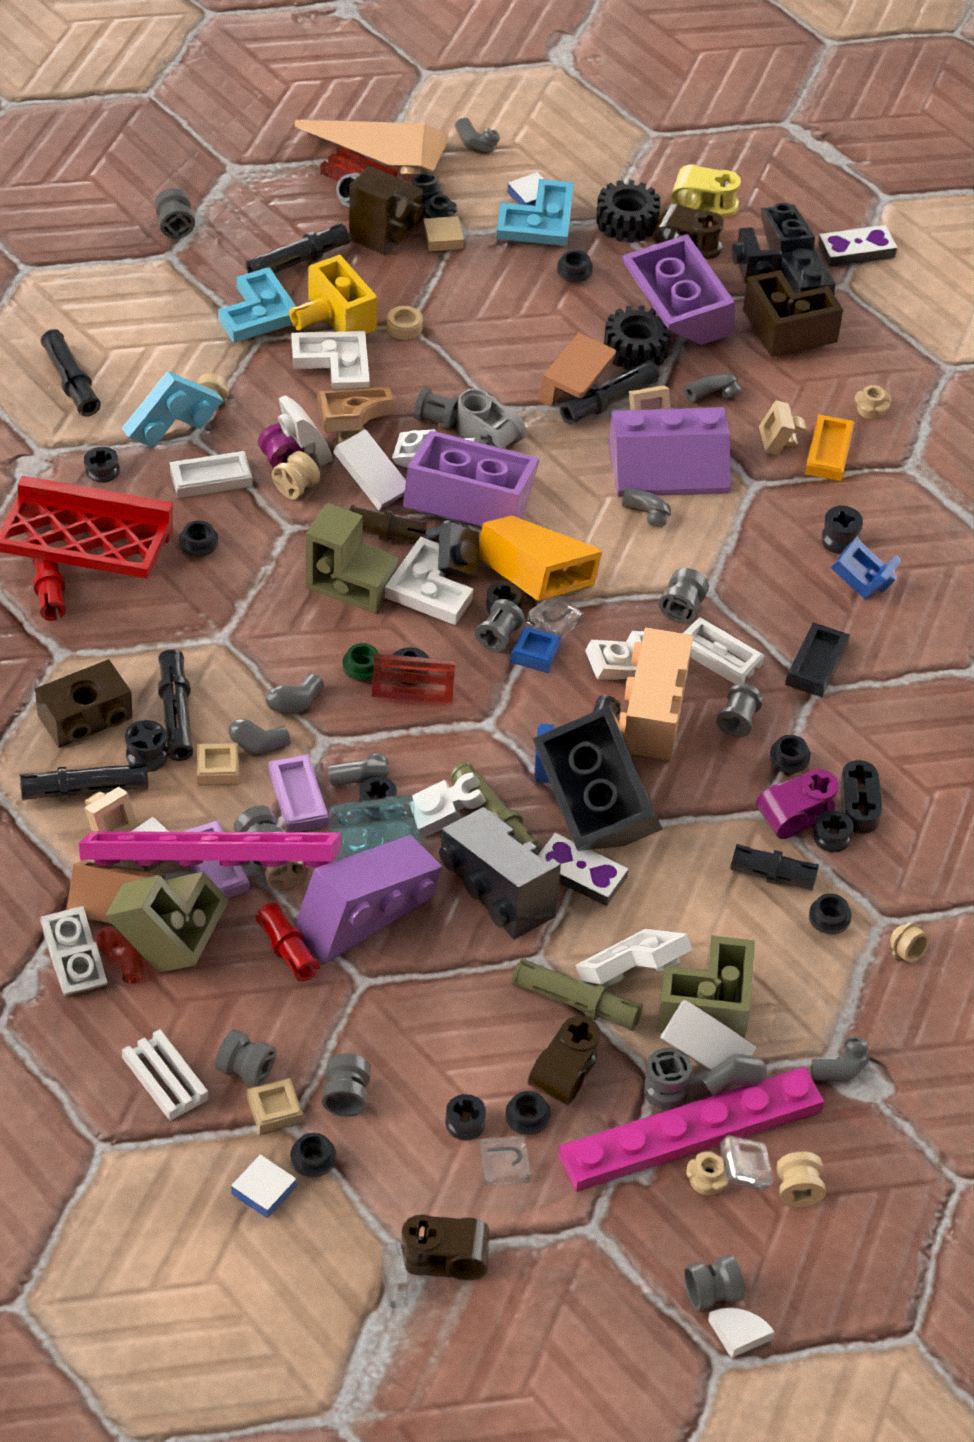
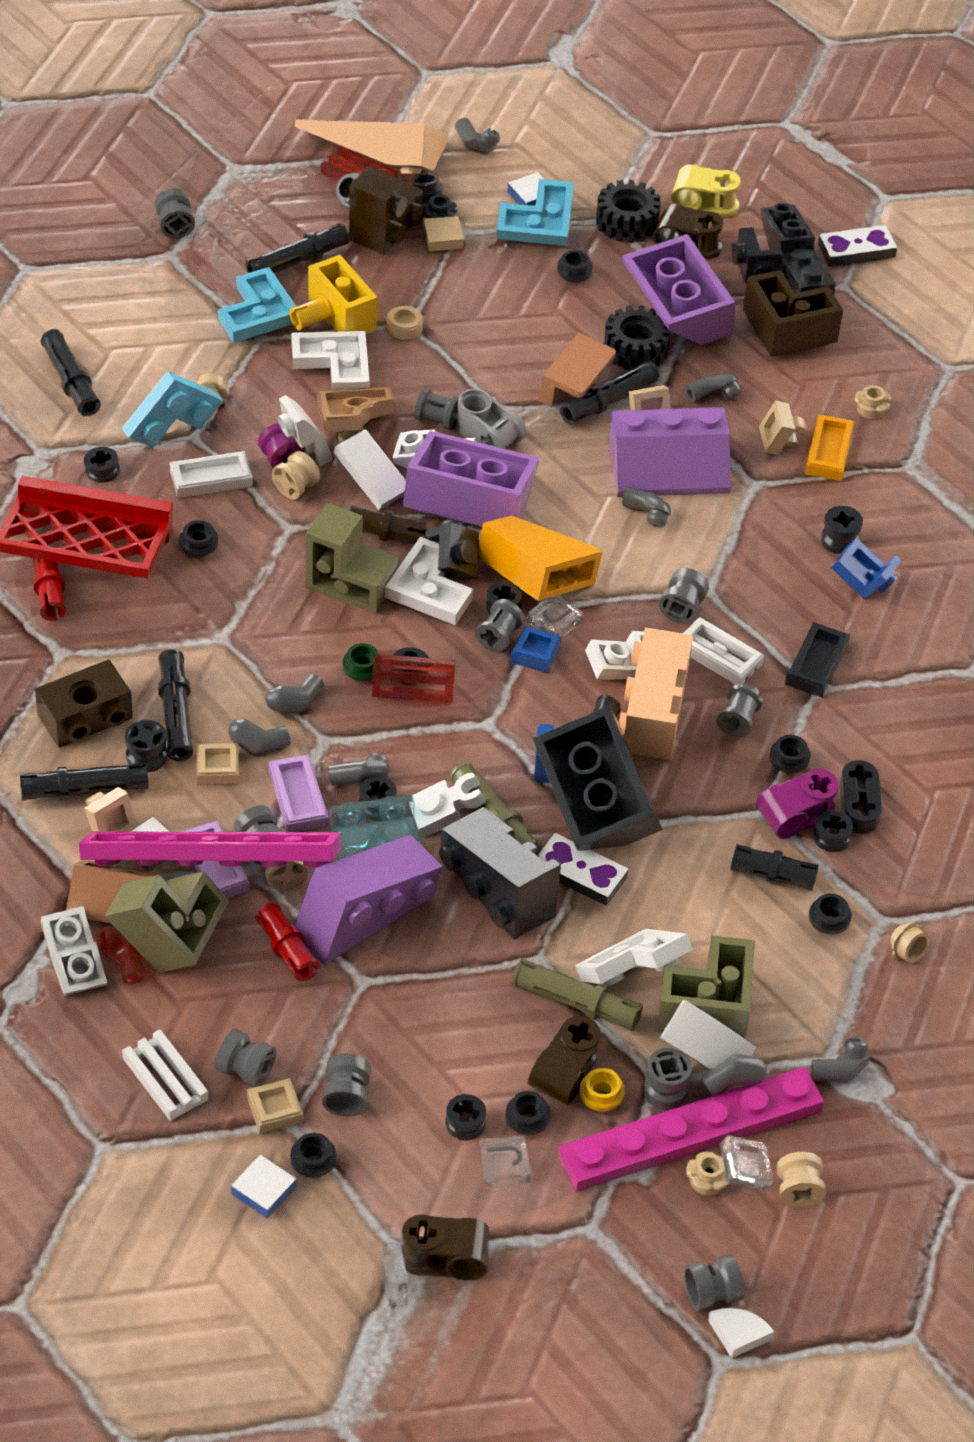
(604, 1080): none -> yellow plate

